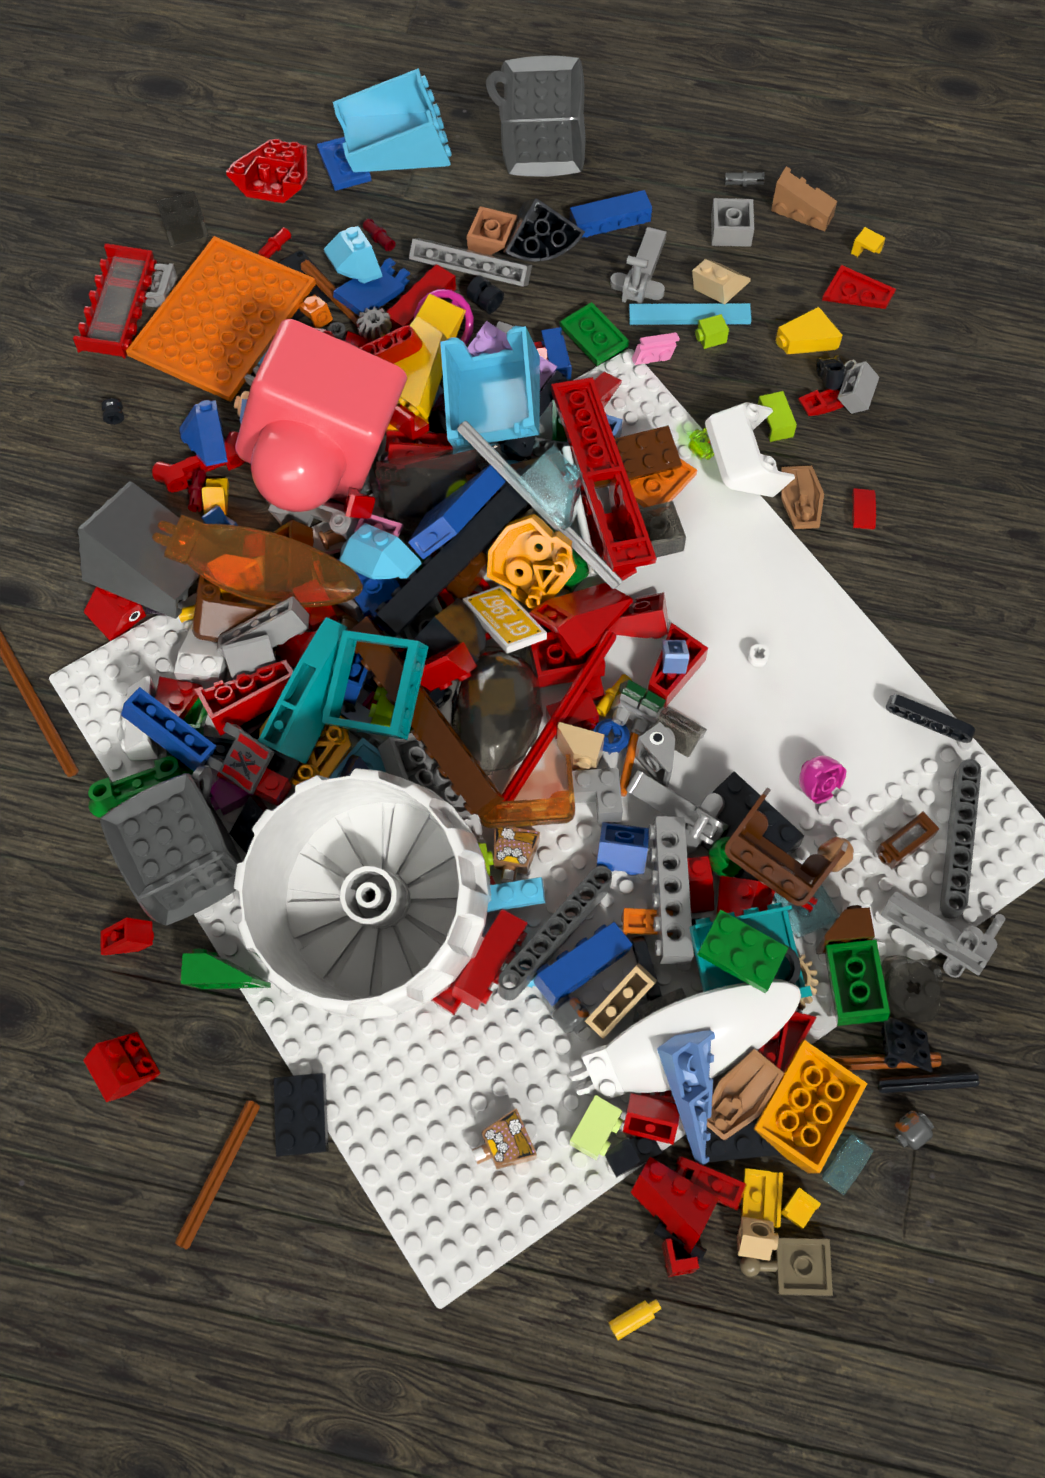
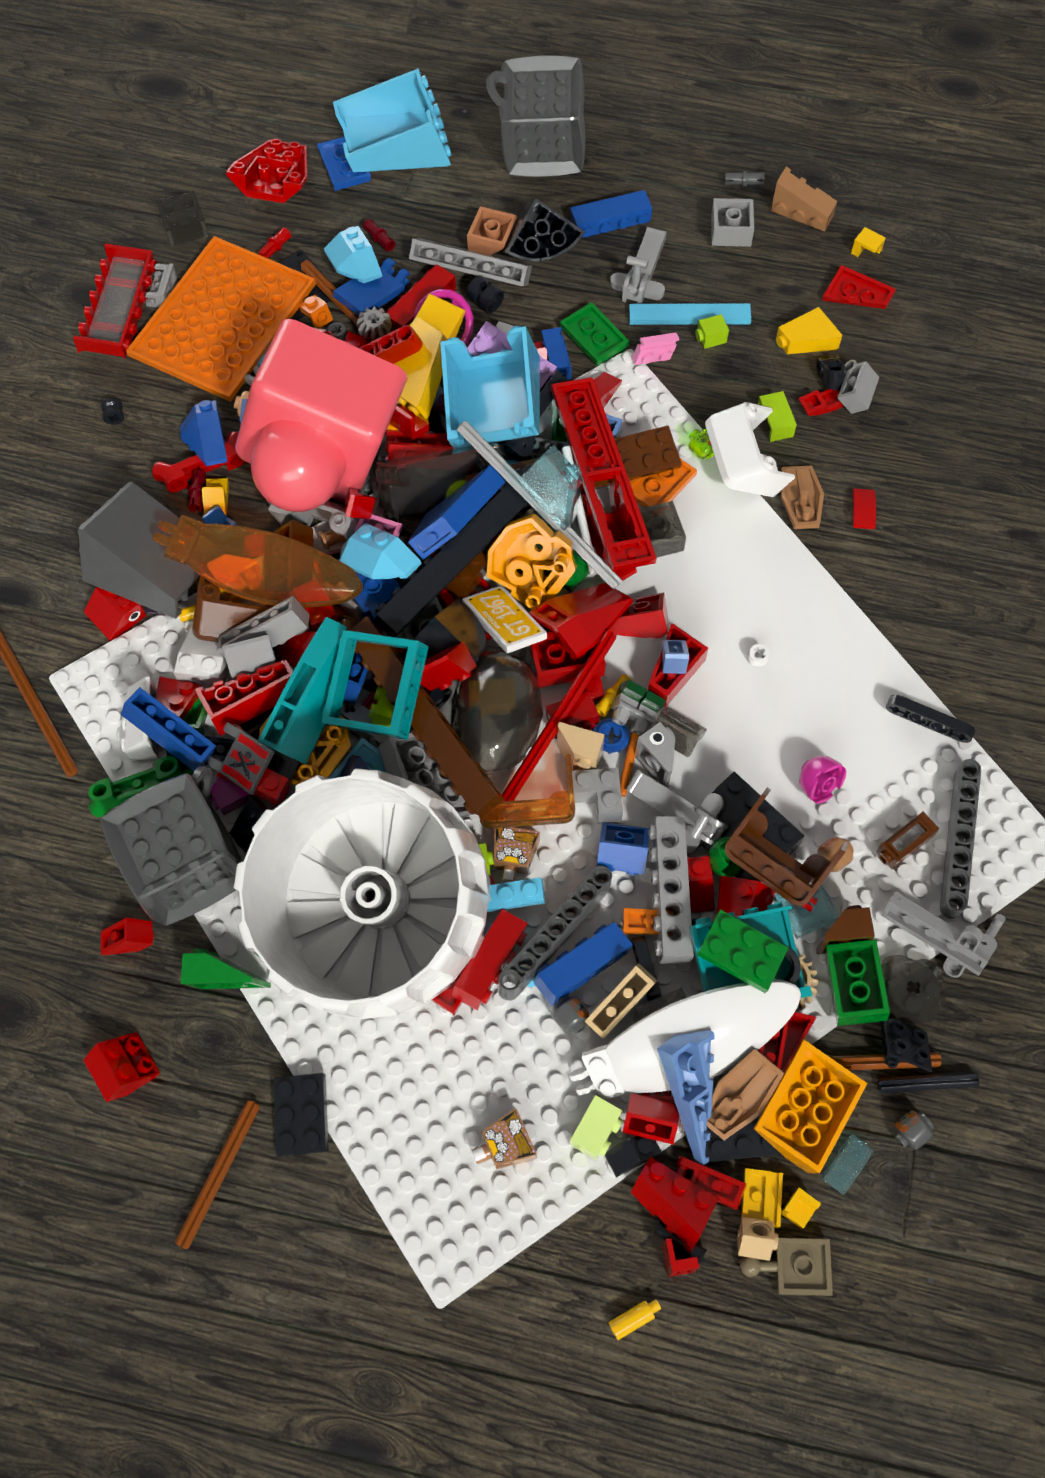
(718, 281): tan slope -> none

